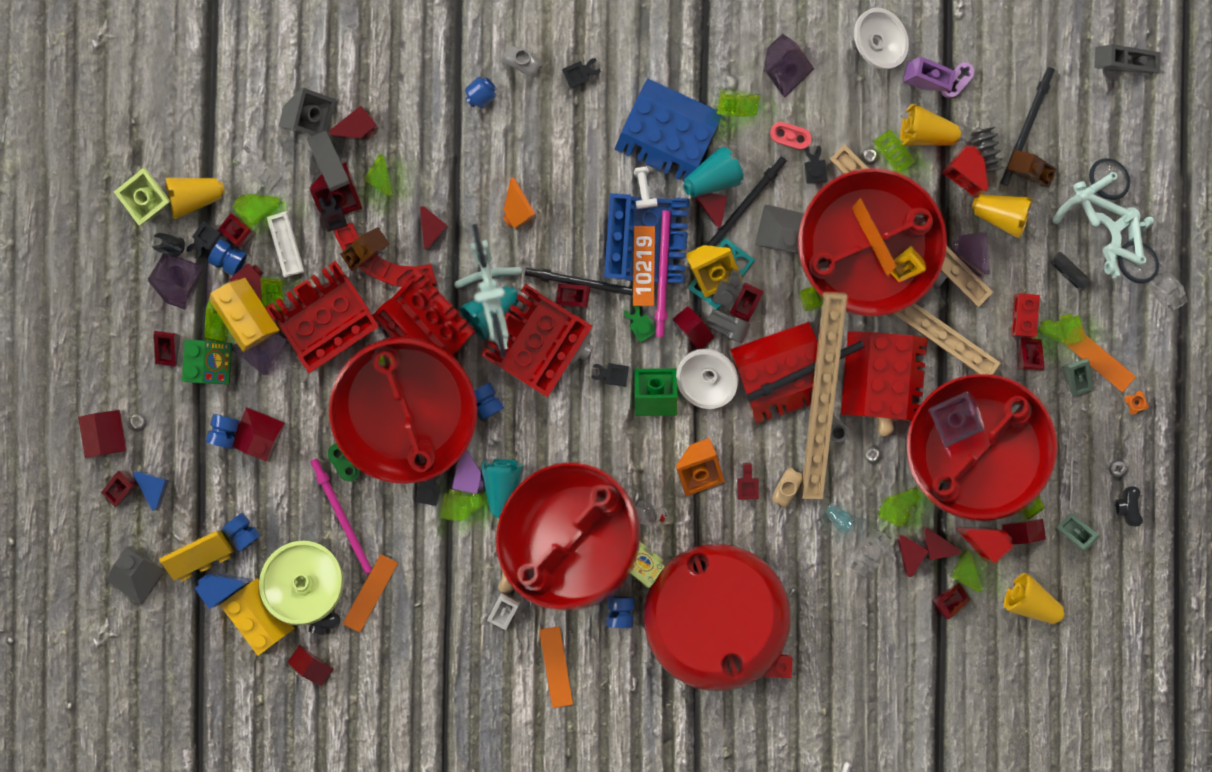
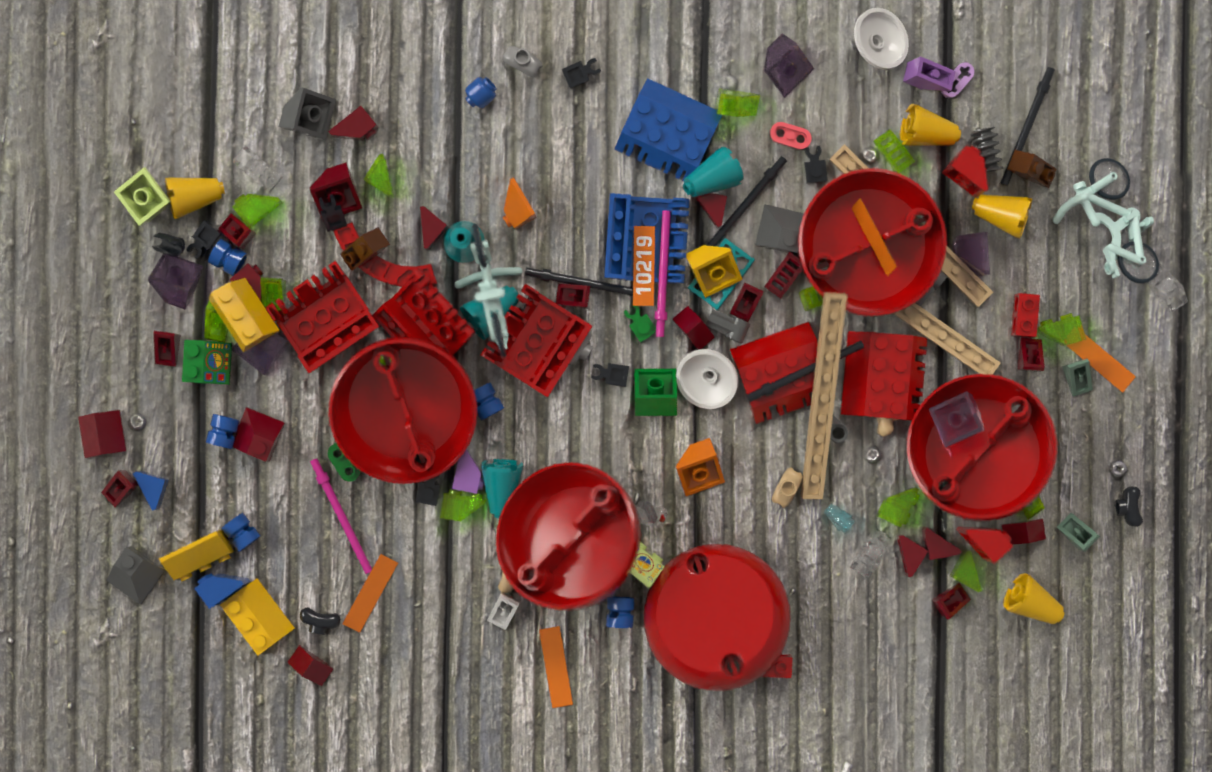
(285, 244): white plate -> none
(301, 583): yellowish green dish -> none
(328, 160): dark grey slope -> none
(462, 250): none -> teal cone
(646, 202): white piece -> none
(728, 291): dark grey plate -> none
(747, 486): dark red plate -> none
(772, 288): none -> dark red slope
(908, 265): yellow slope -> none
(1070, 271): black slope -> none
(1126, 59): dark grey slope -> none
(1142, 403): orange plate -> none

